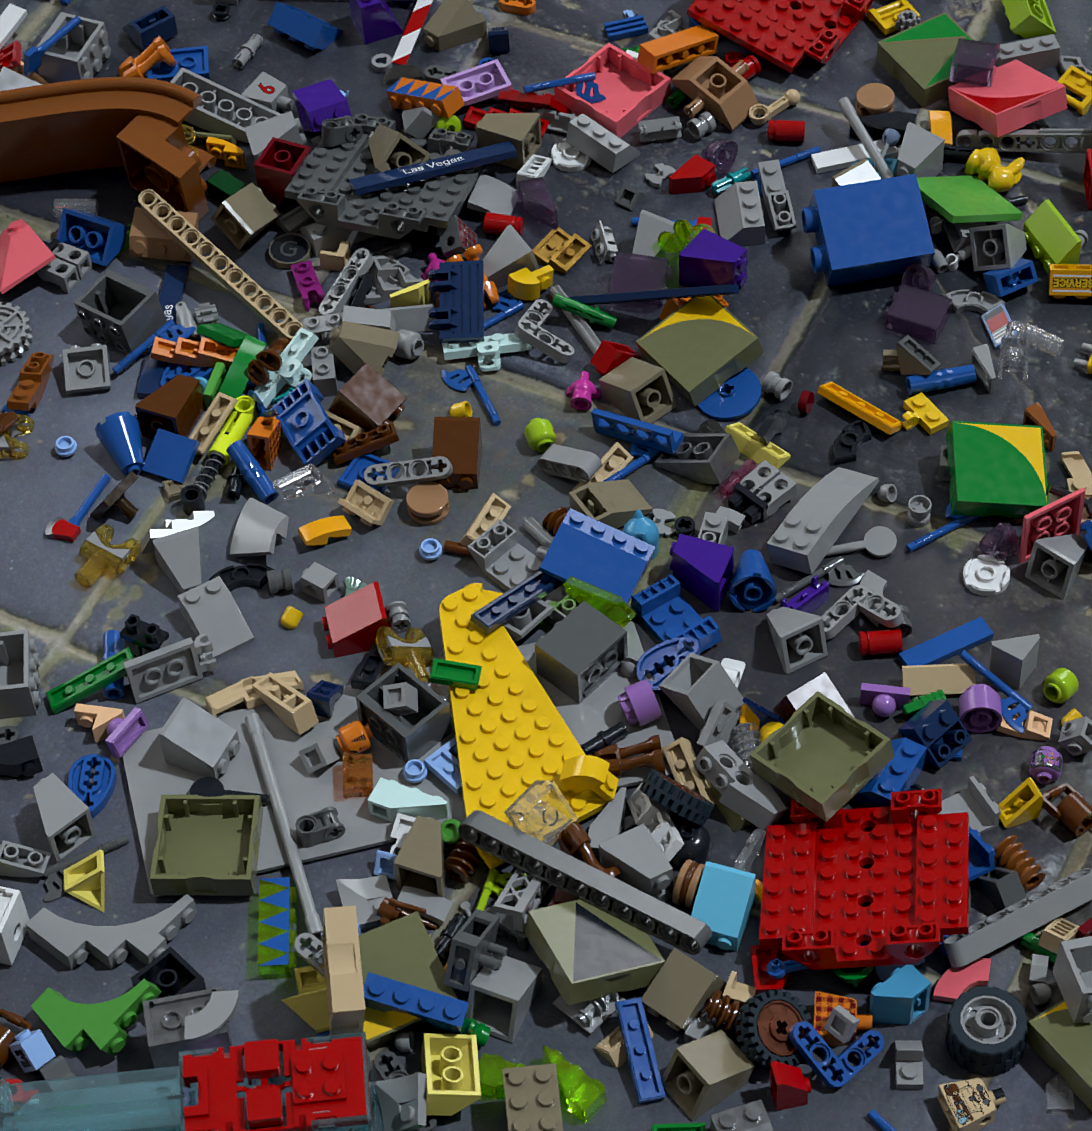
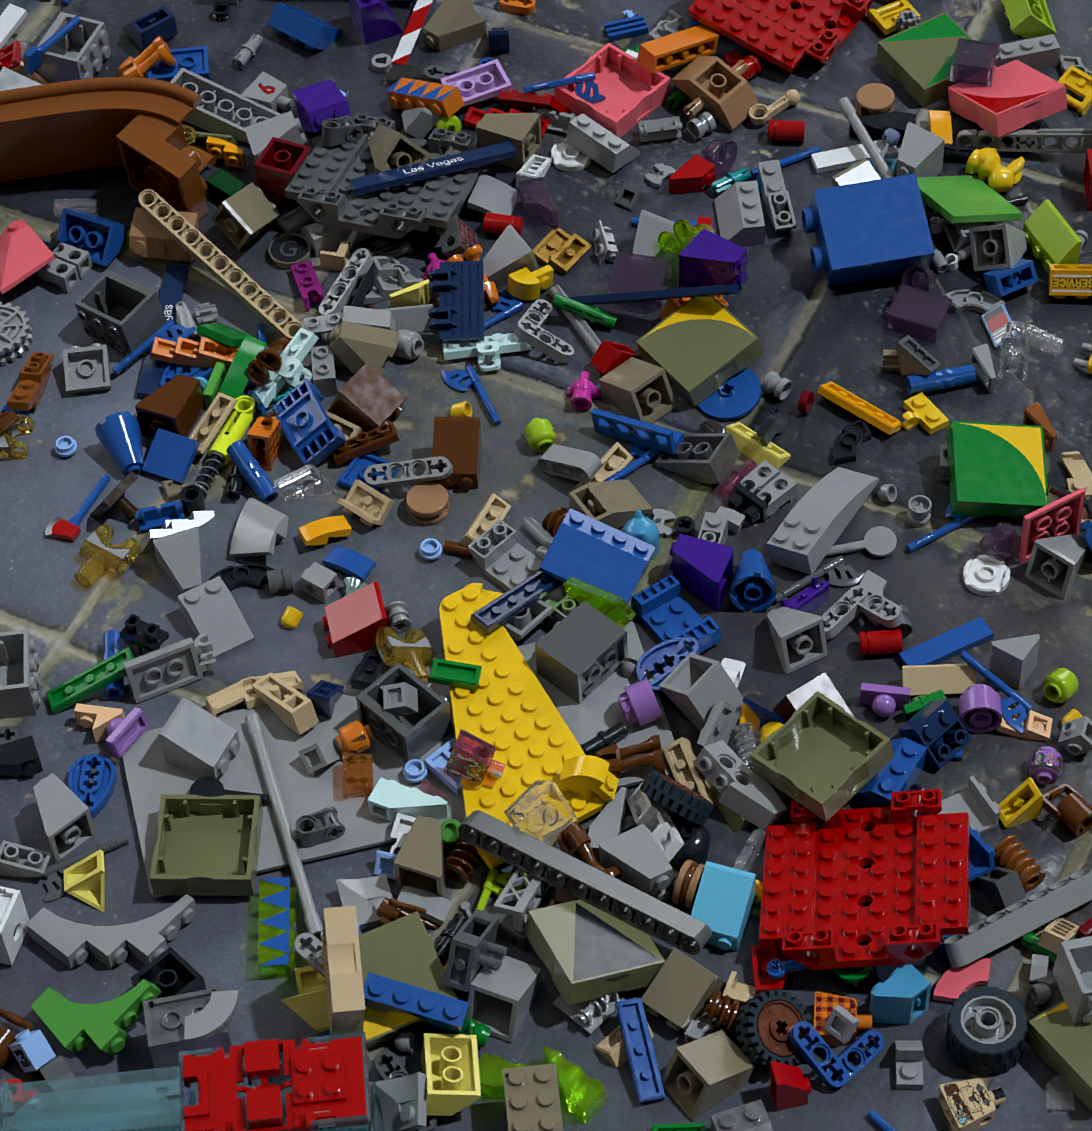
(154, 517): none -> blue hinge
(350, 562): none -> blue slope
(473, 759): none -> torso

